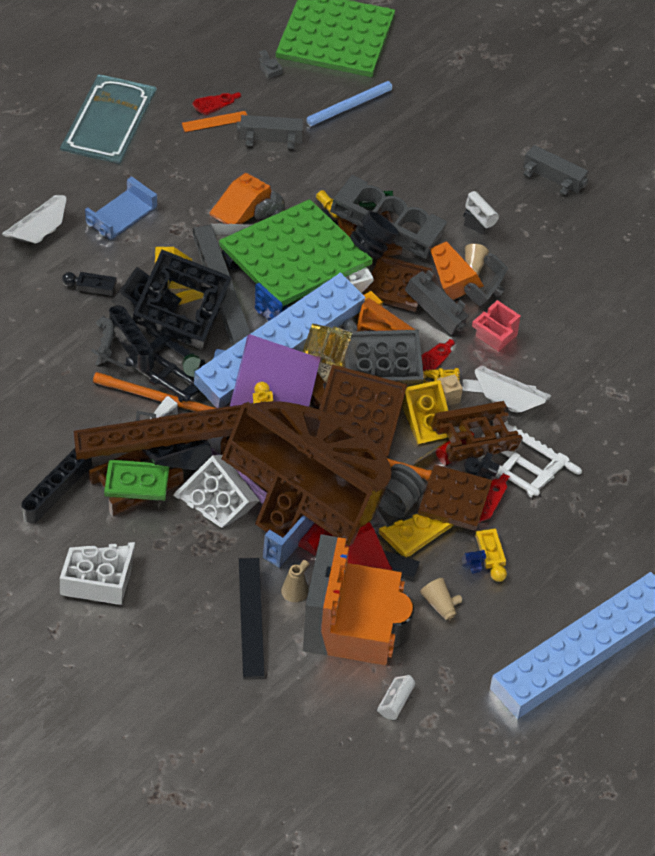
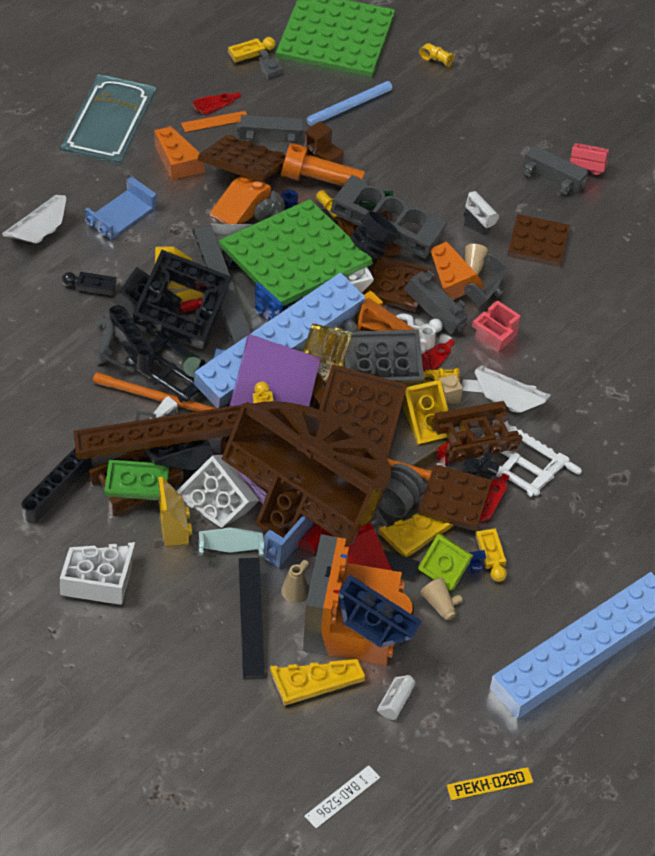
(173, 515): none -> yellow slope
(177, 154): none -> orange wedge
(190, 305): none -> red piece
(231, 540): none -> light aqua piece
(243, 158): none -> reddish brown plate
(250, 48): none -> yellow plate
(290, 198): none -> clear blue wheel
(299, 163): none -> orange piece
(304, 682): none -> yellow wing
(319, 143): none -> reddish brown brick
(342, 796): none -> white sticker
(375, 615): none -> dark blue wedge
(427, 332): none -> white piece
(436, 53): none -> yellow connector
(445, 561): none -> lime plate
(489, 783): none -> yellow sticker
(538, 240): none -> reddish brown plate
(590, 158): none -> coral brick

